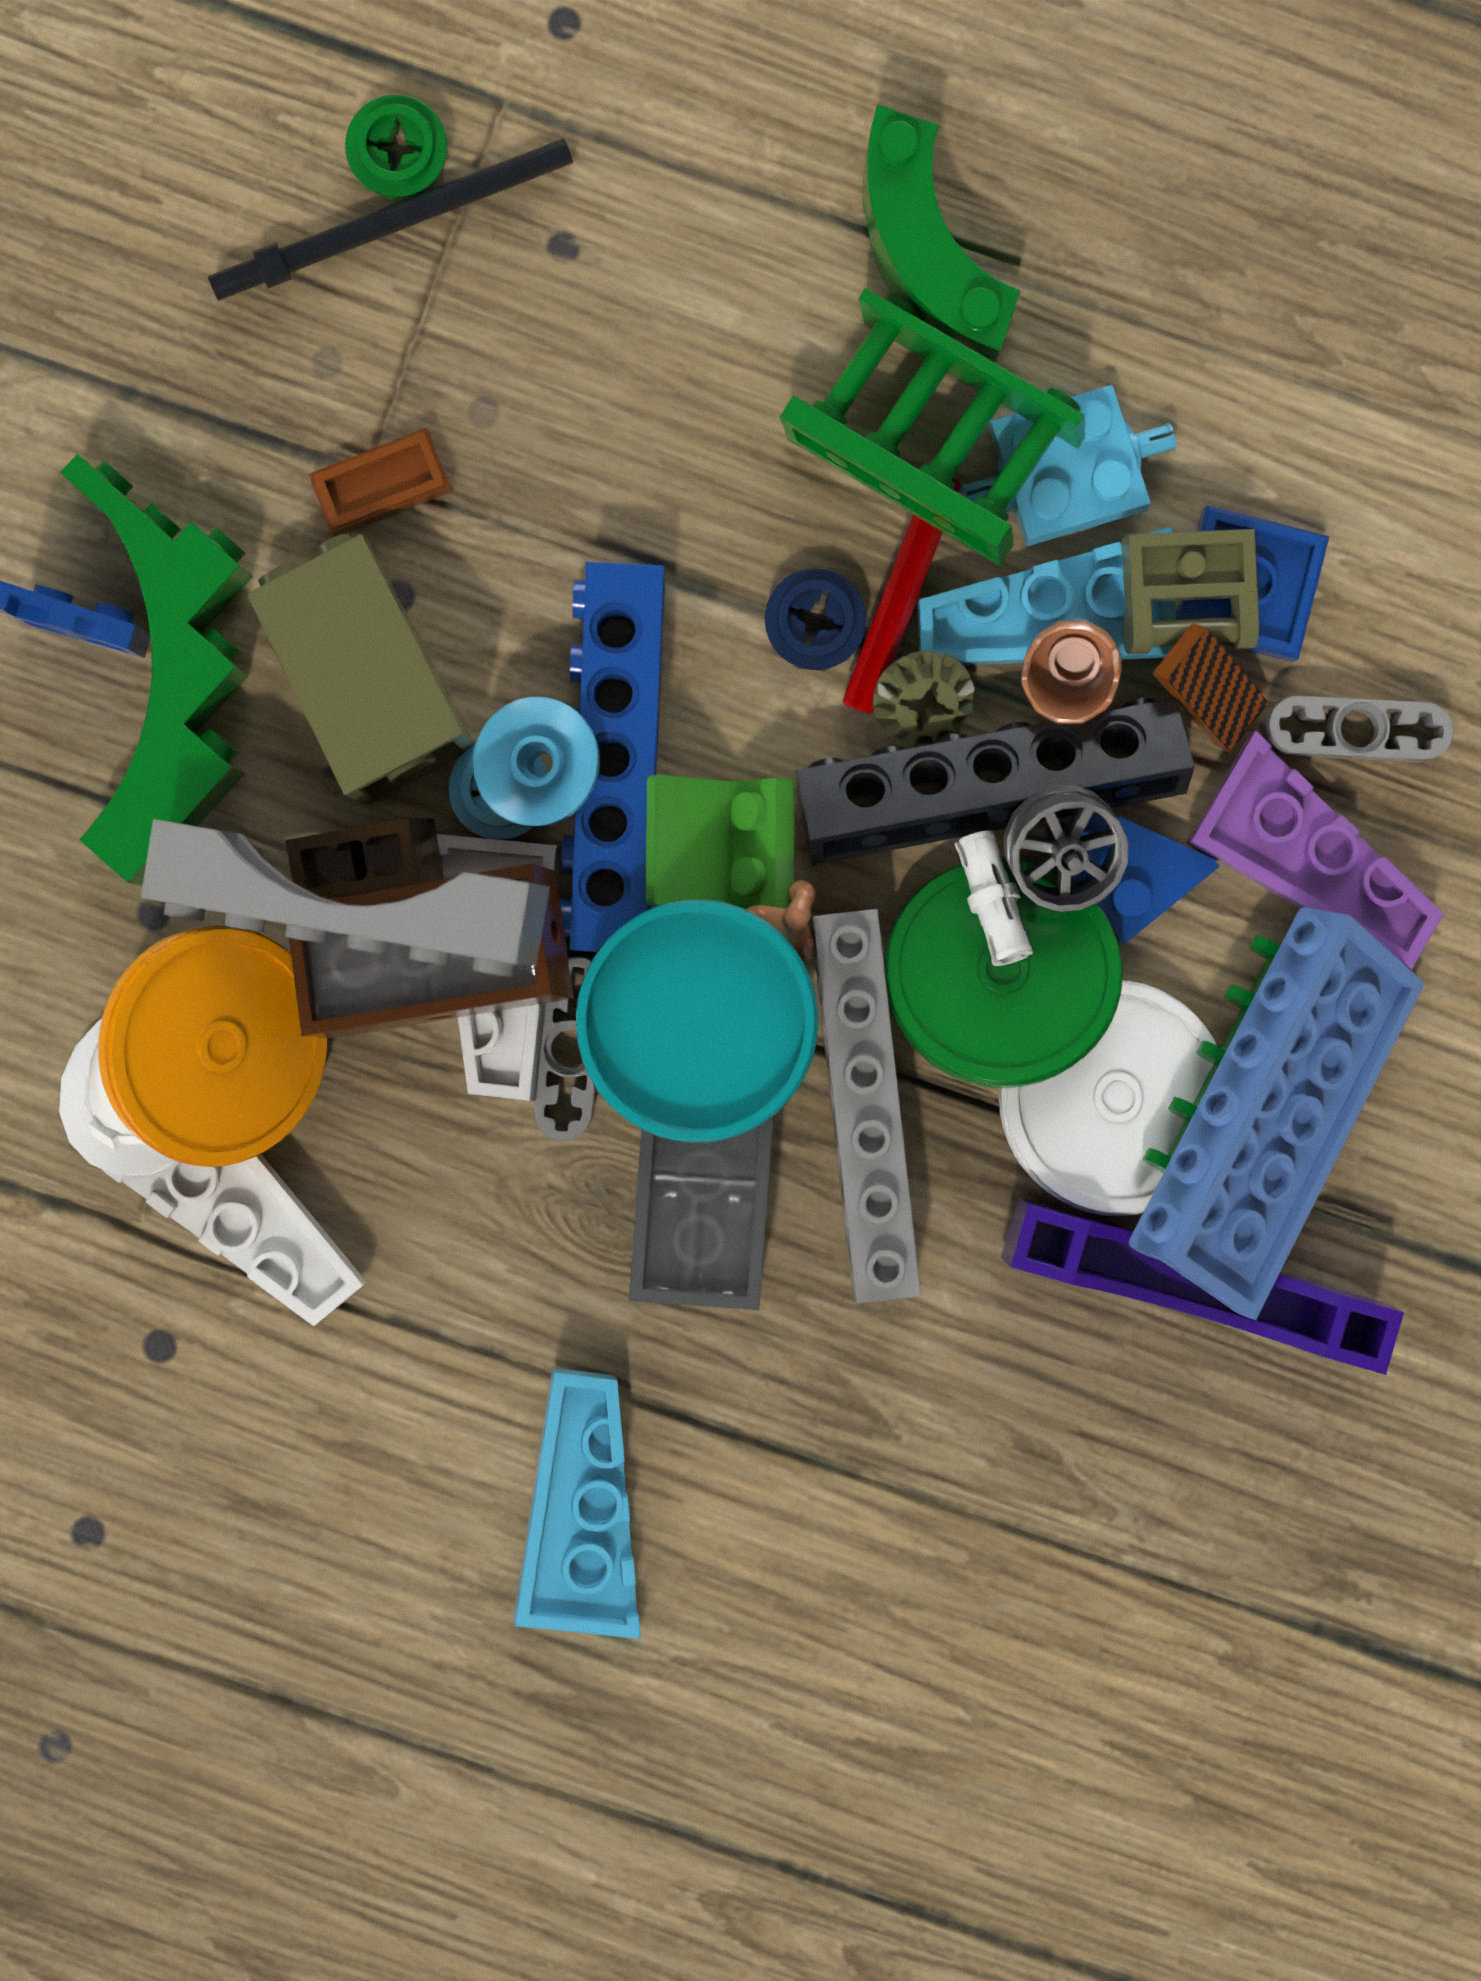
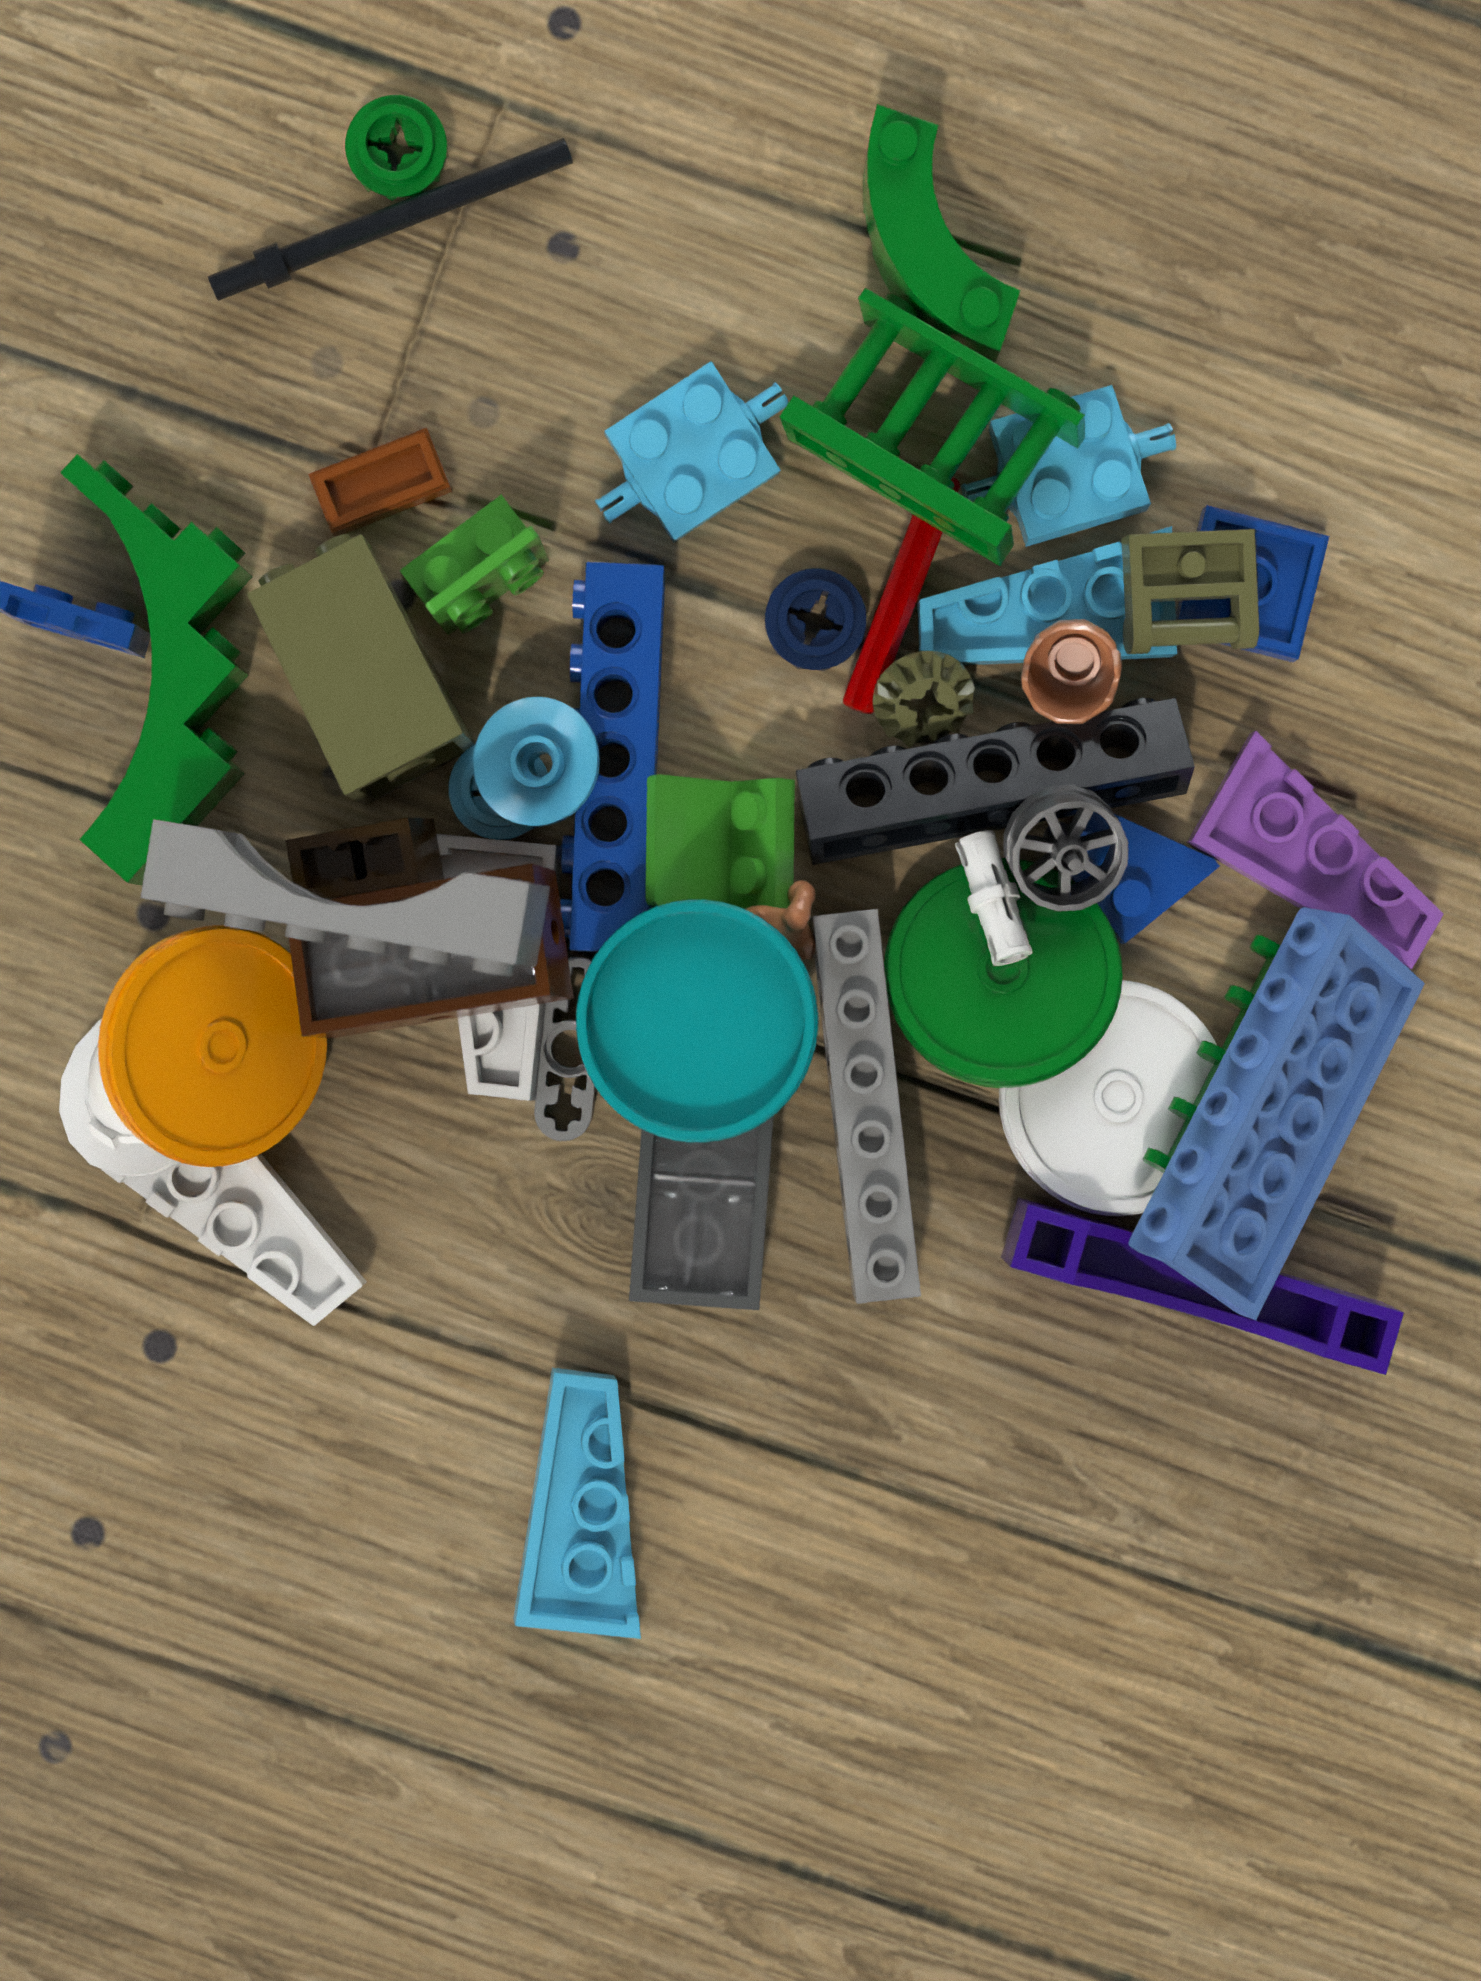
(477, 566): none -> bright green bracket
(692, 452): none -> medium azure plate
(1210, 687): dark orange tile -> none
(1402, 748): light grey beam -> none

